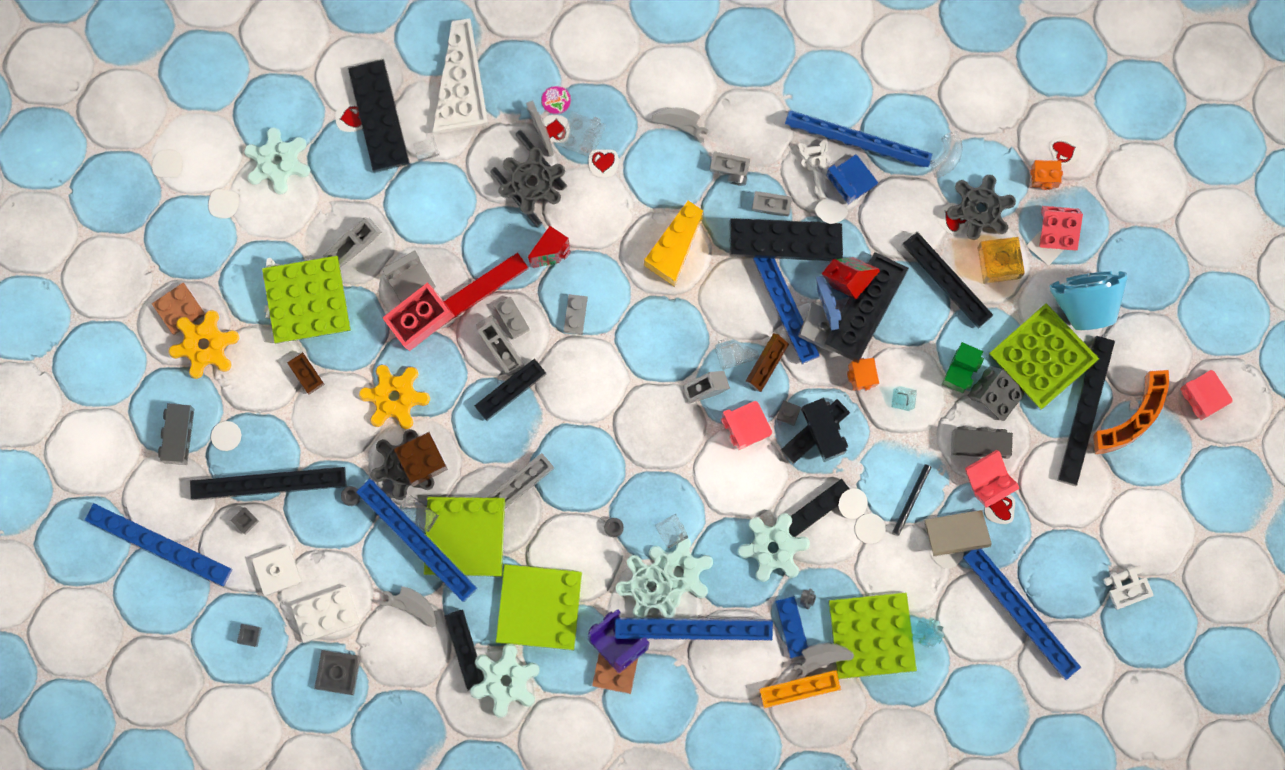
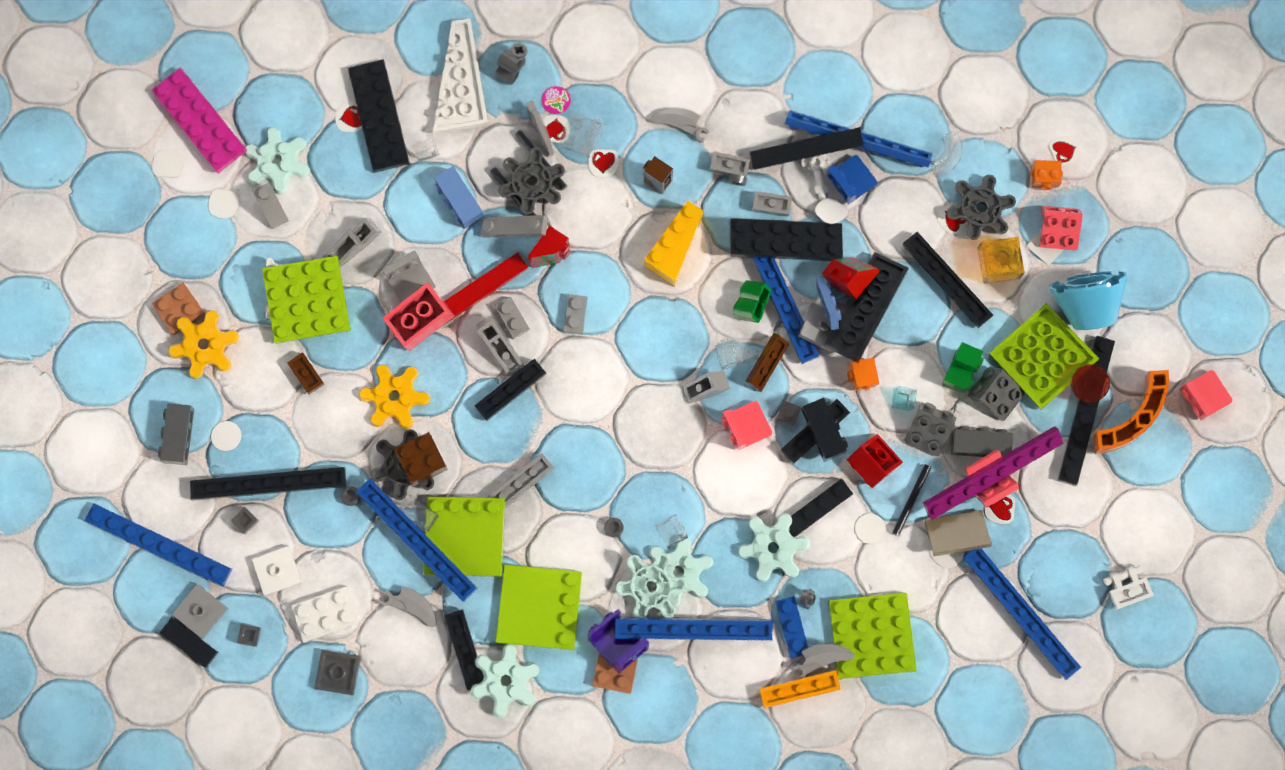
(189, 642): none -> black tile
(199, 120): none -> dark pink plate
(200, 611): none -> light grey plate
(270, 205): none -> light grey slope
(458, 197): none -> medium blue brick
(511, 63): none -> dark grey piece
(514, 226): none -> light grey plate
(657, 174): none -> reddish brown brick
(752, 301): none -> green brick
(806, 148): none -> black tile
(853, 503): white sticker -> none
(874, 461): none -> red slope
(922, 635): clear light blue brick -> none
(930, 429): none -> dark grey bracket
(993, 473): none -> magenta plate
(1090, 383): none -> clear red tile

